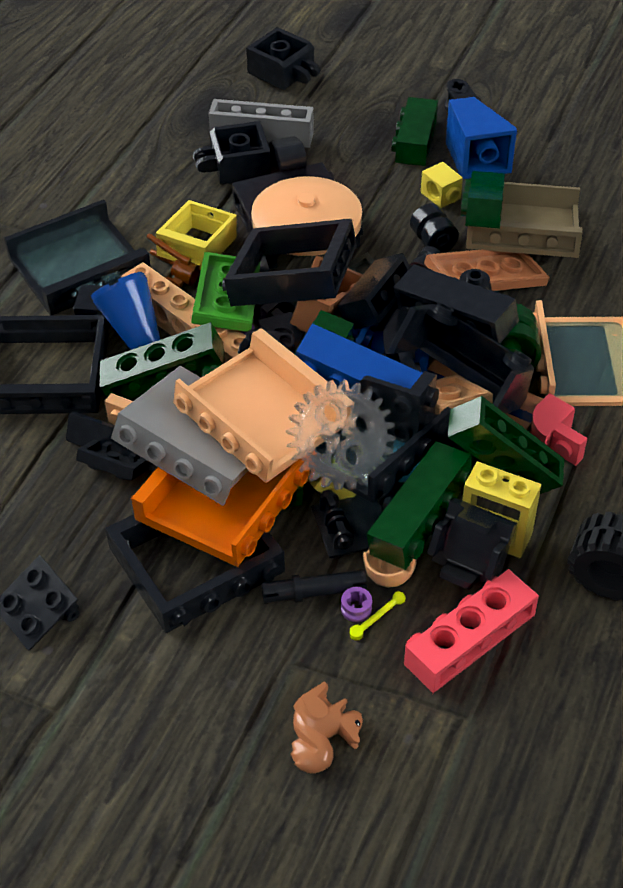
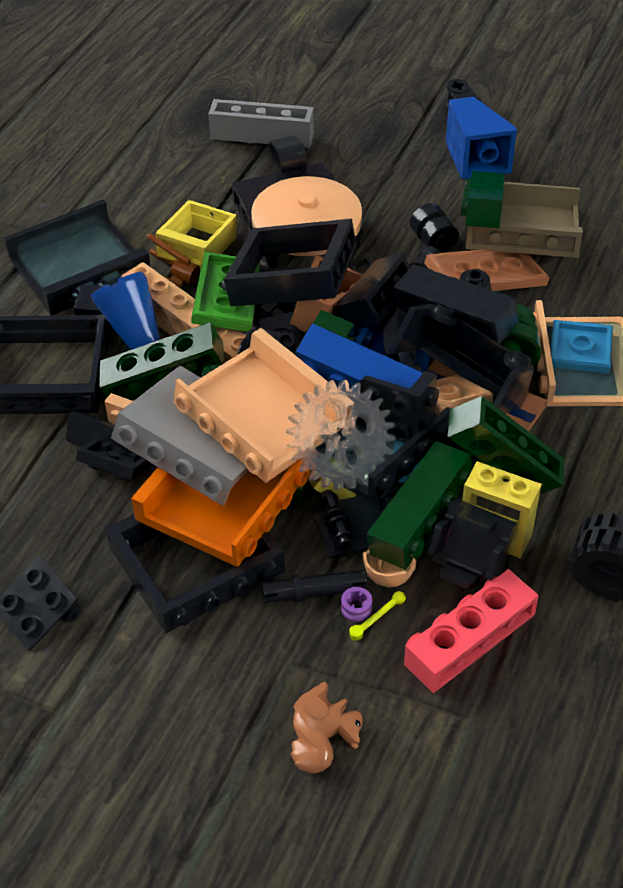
(235, 153): black hinge -> none
(282, 59): black hinge -> none
(415, 131): dark green brick -> none
(441, 184): light yellow brick -> none
(552, 426): coral brick -> none
(581, 346): none -> dark azure tile

